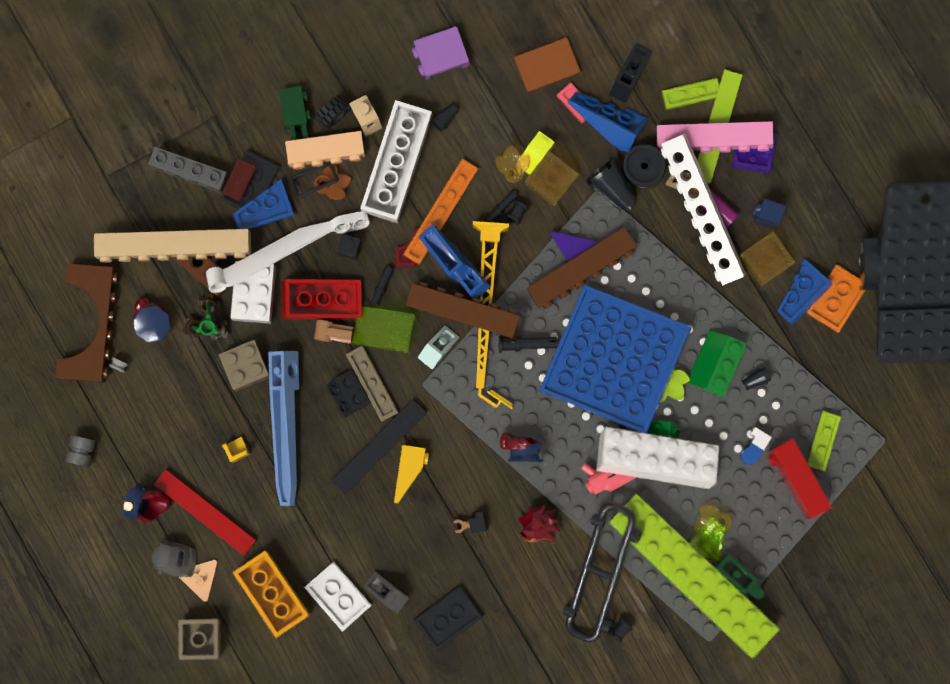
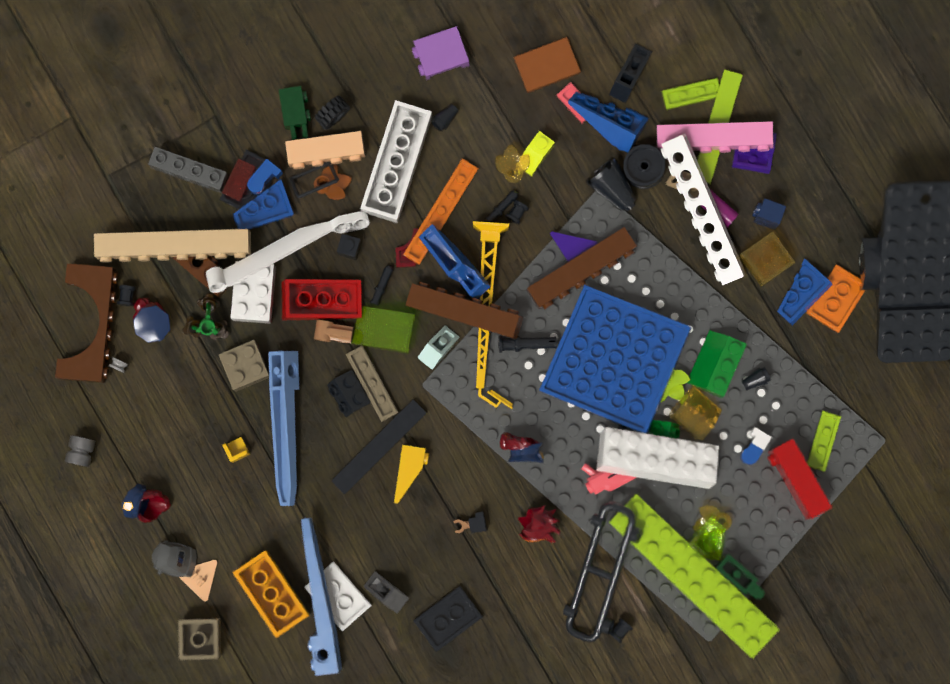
(126, 295): none -> black bush
(205, 512): red tile -> none
(262, 176): none -> blue leg
(326, 630): none -> medium blue piece
(365, 115): tan torso -> none
(551, 179): clear yellow brick -> none
(696, 413): none -> clear yellow slope

